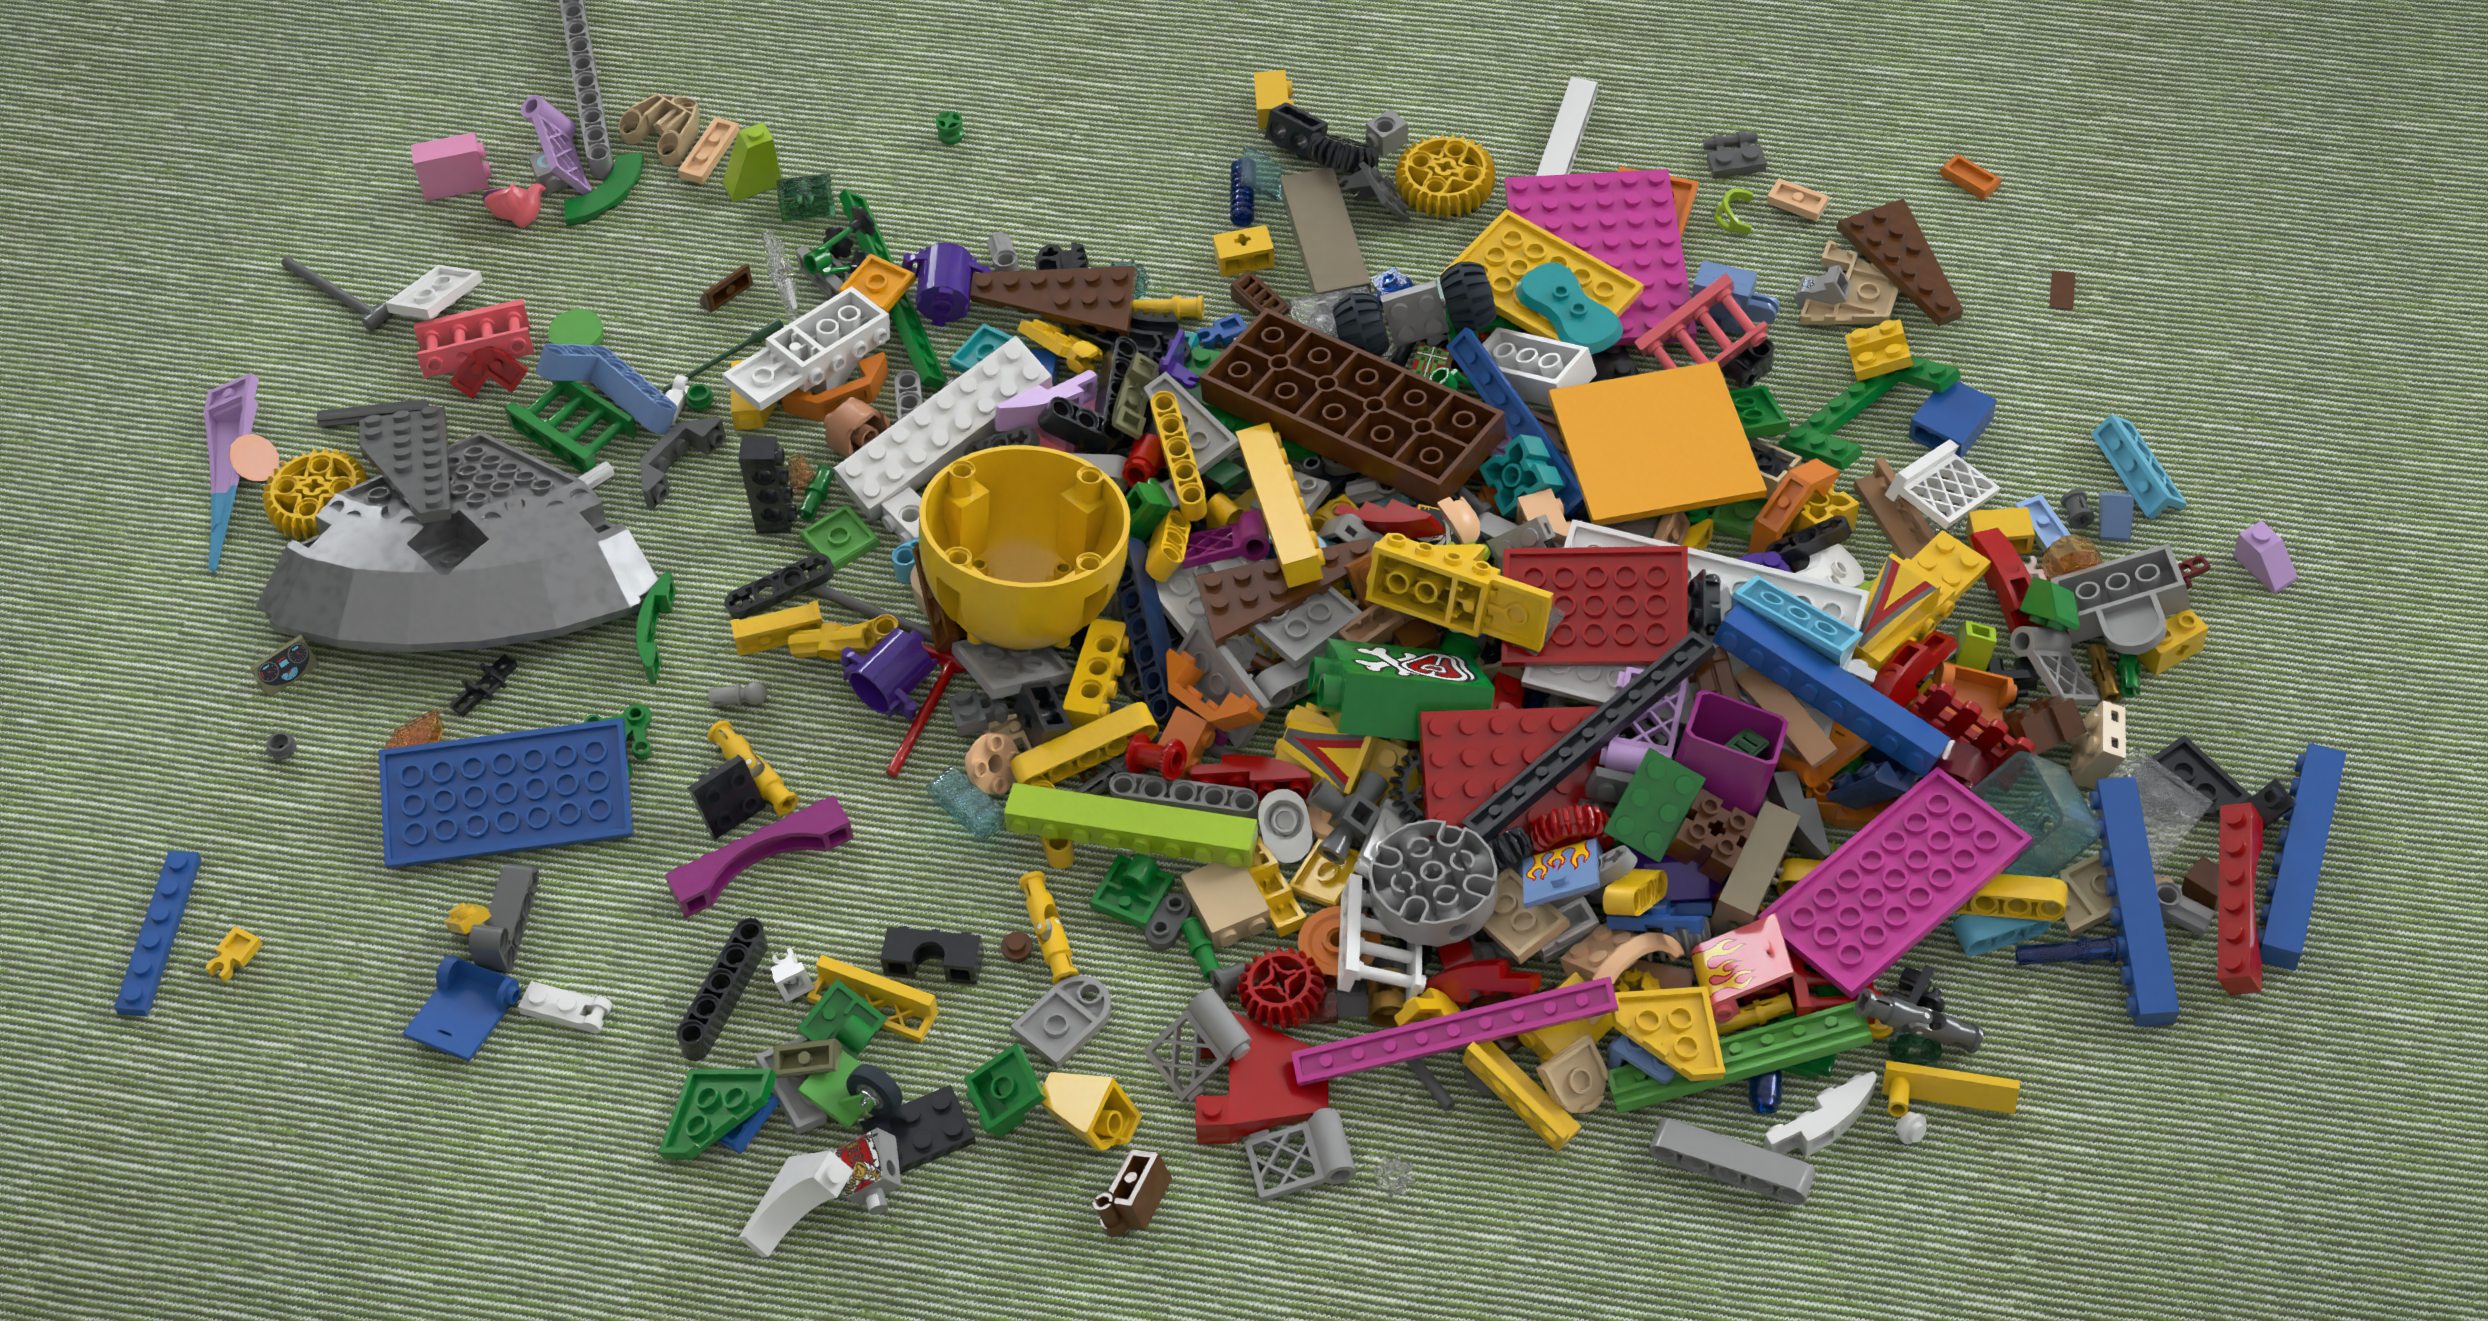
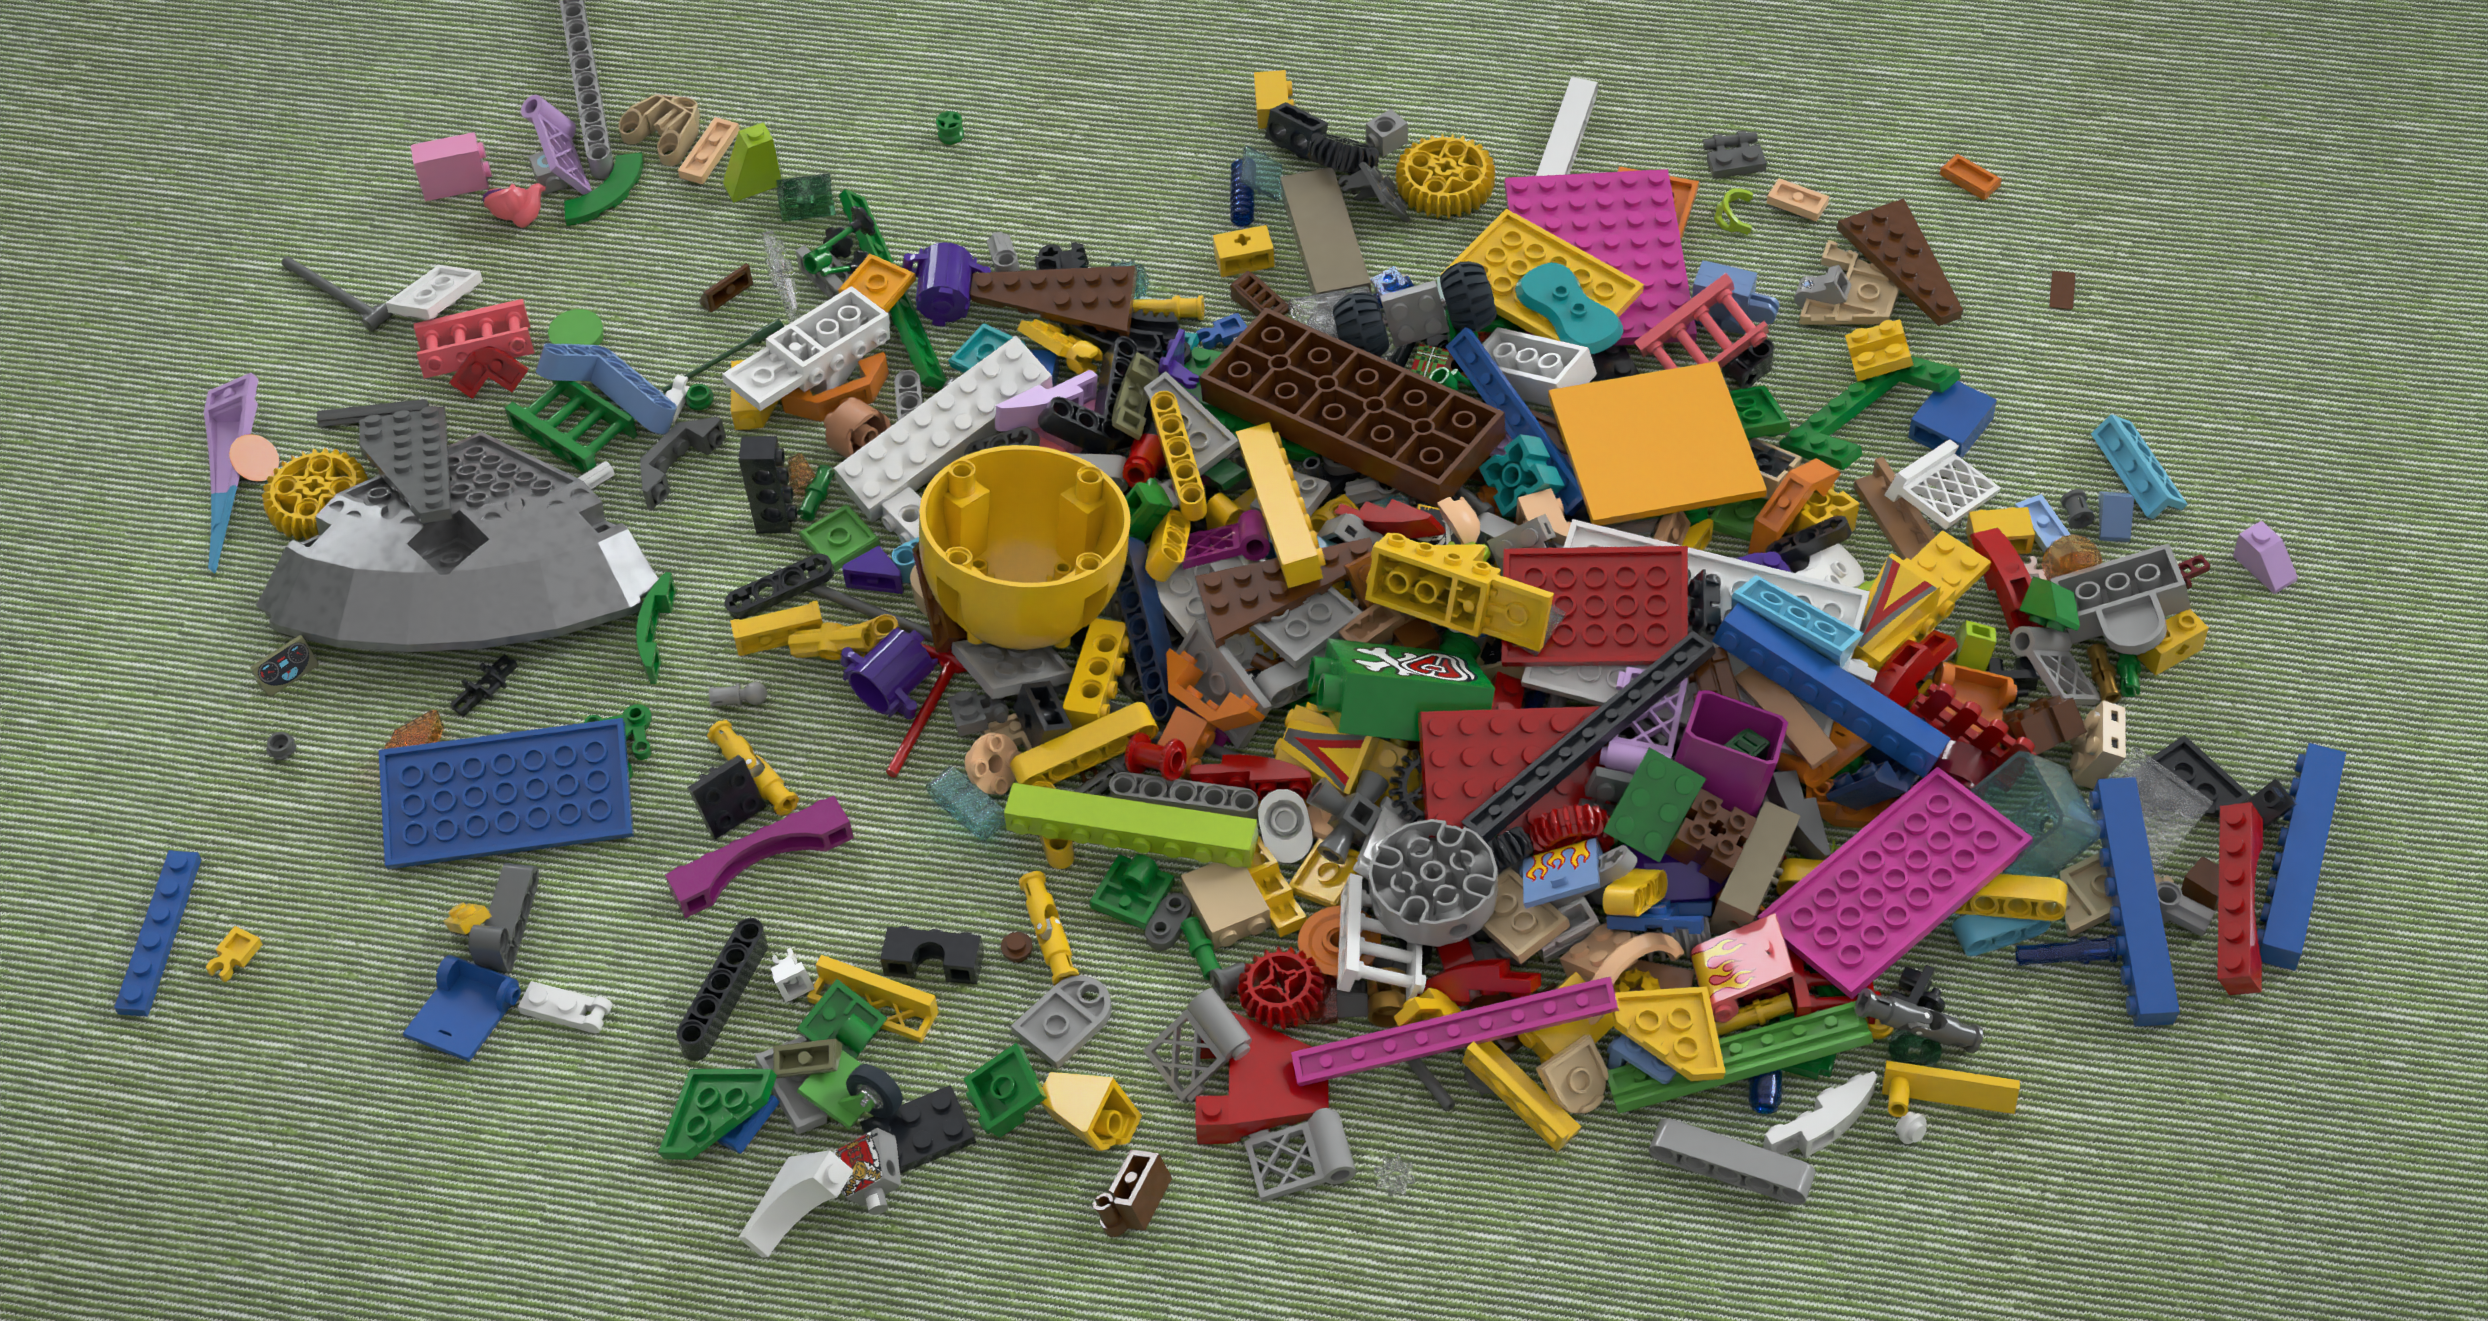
(873, 572): none -> dark purple slope

